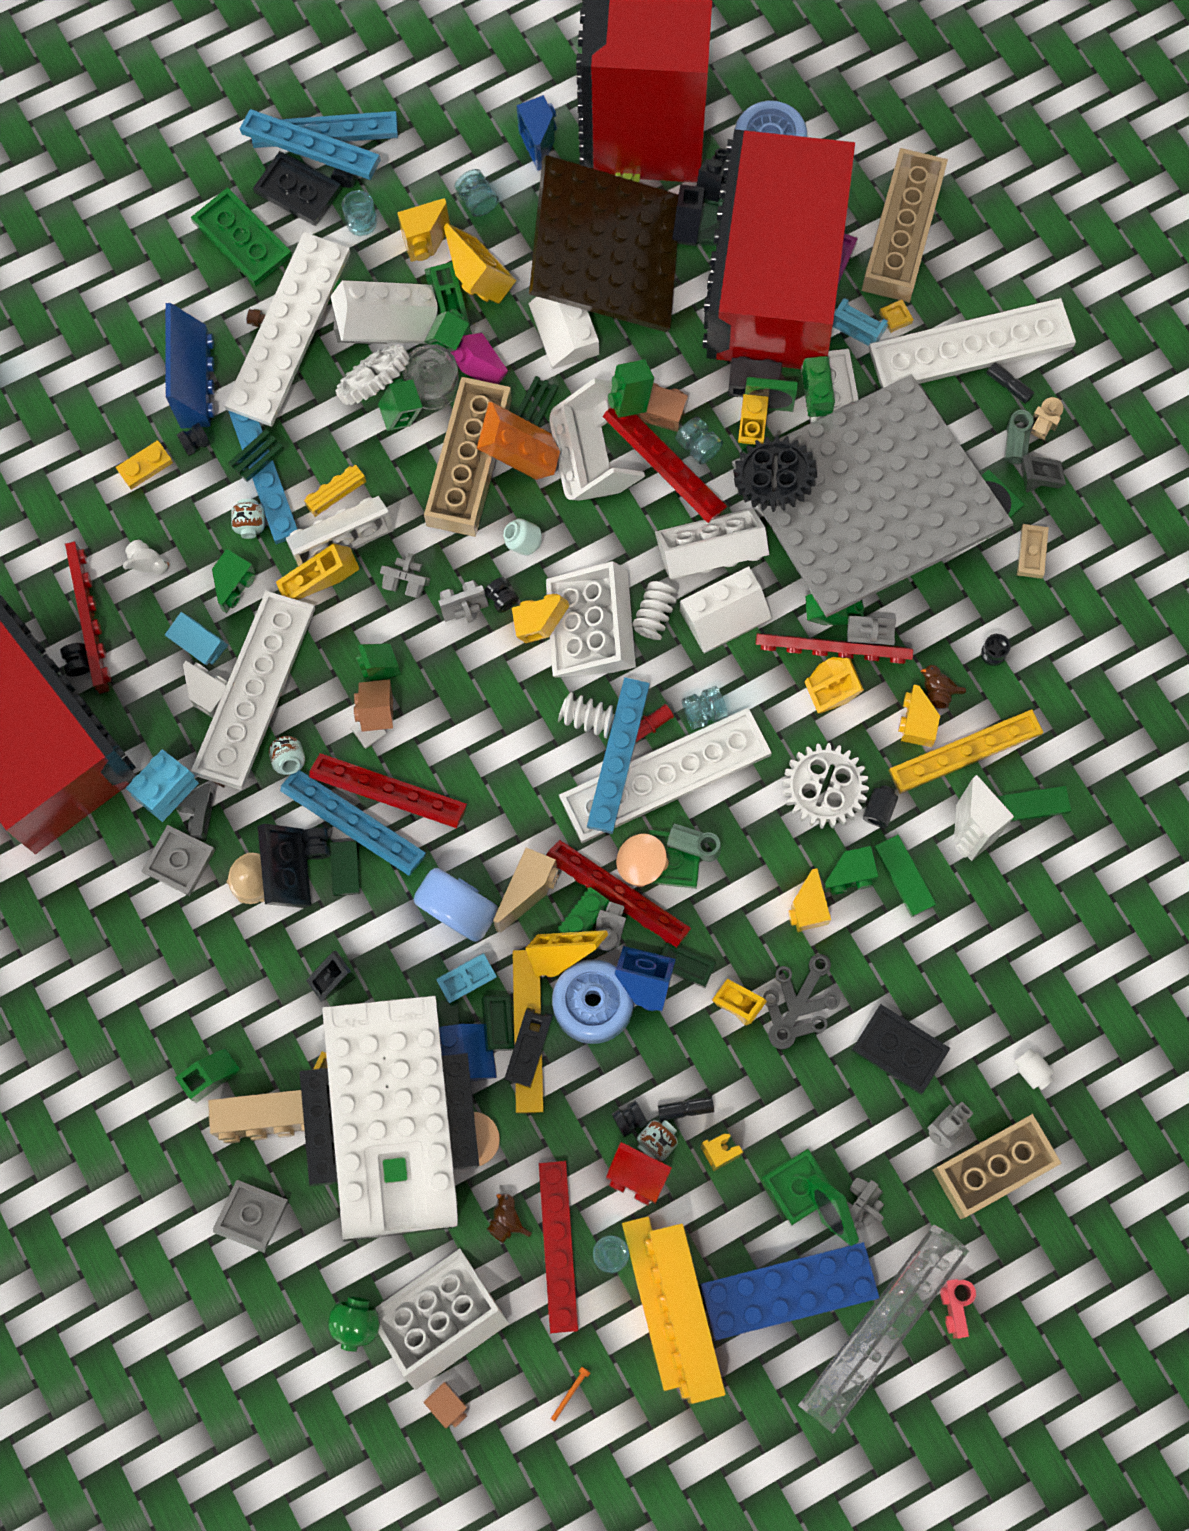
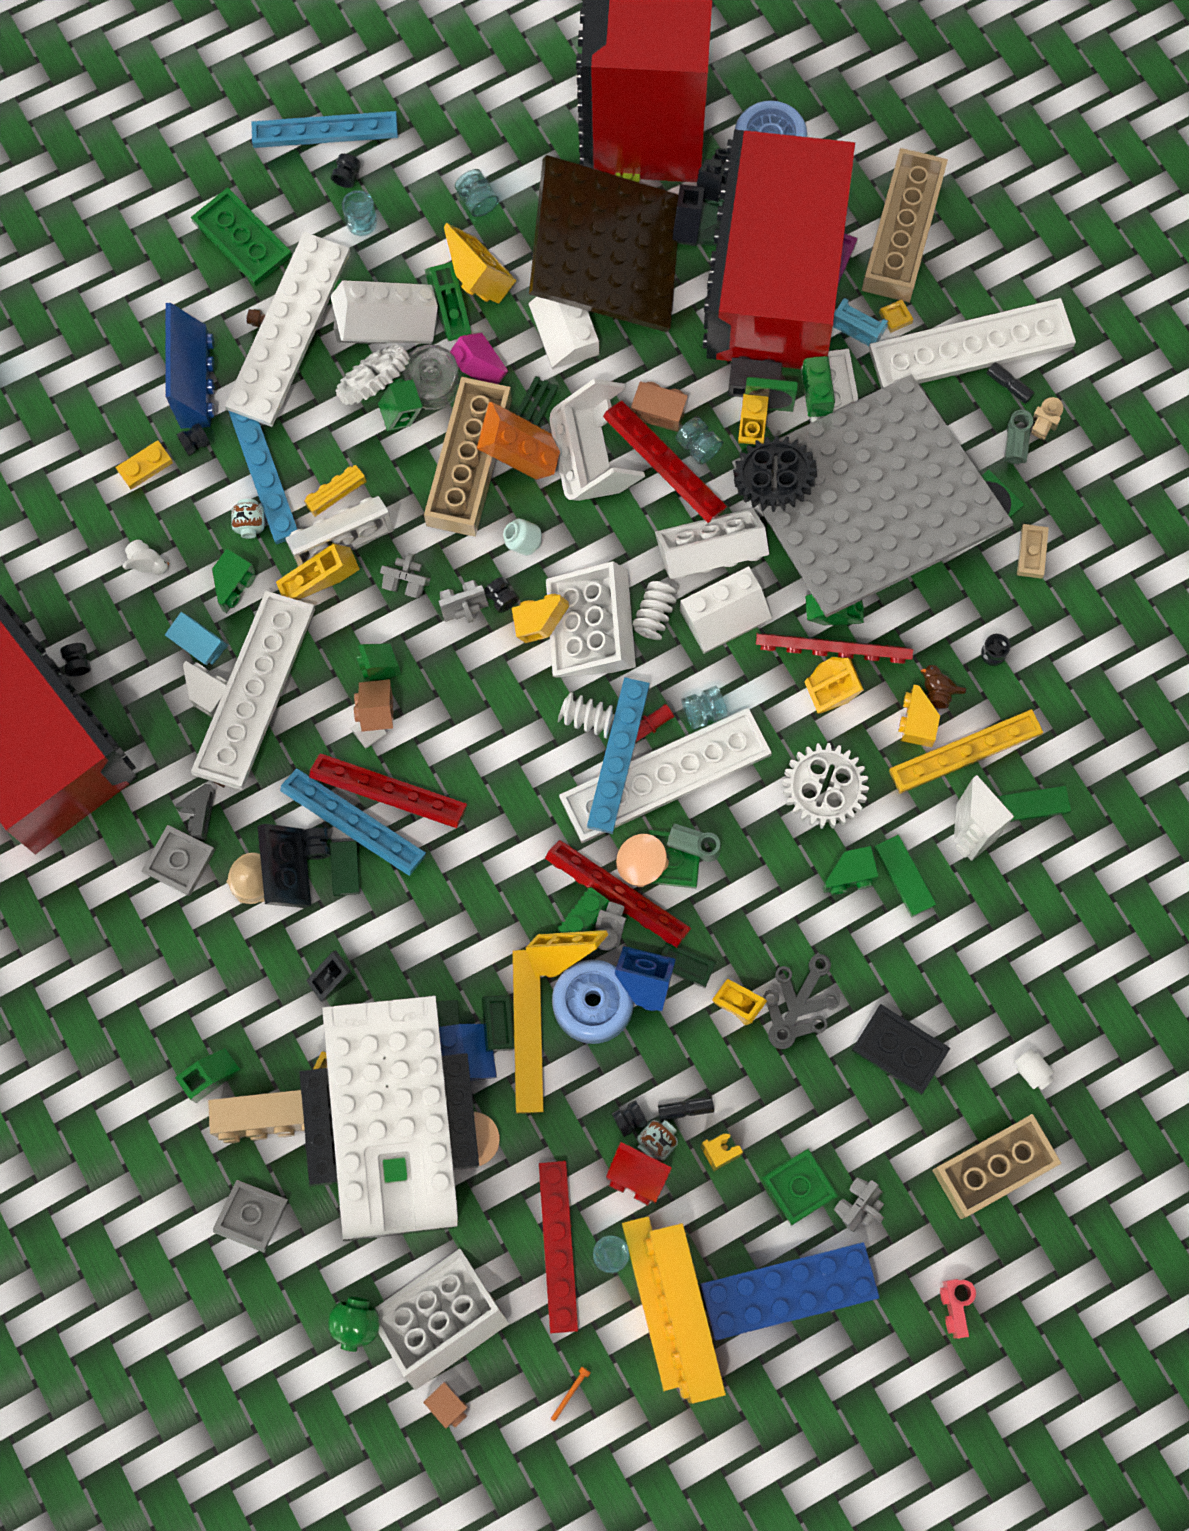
(90, 627): red plate -> none
(162, 785): medium azure bracket -> none
(249, 449): dark green tile -> none
(286, 755): light aqua head -> none
(297, 188): black plate -> none
(310, 144): dark azure plate -> none
(423, 228): yellow slope -> none
(447, 330): green brick -> none
(455, 904): light blue wheel -> none
(466, 977): medium azure hinge -> none
(506, 1219): reddish brown animal -> none
(527, 887): tan slope -> none
(528, 1048): black plate -> none
(537, 128): blue slope -> none
(631, 388): green brick -> none
(810, 906): yellow slope -> none
(833, 1209): green tile -> none
(871, 630): light grey hips -> none
(880, 806): black brick -> none
(883, 1328): clear brick -> none
(950, 1124): light grey hips -> none
(1041, 471): dark grey slope -> none

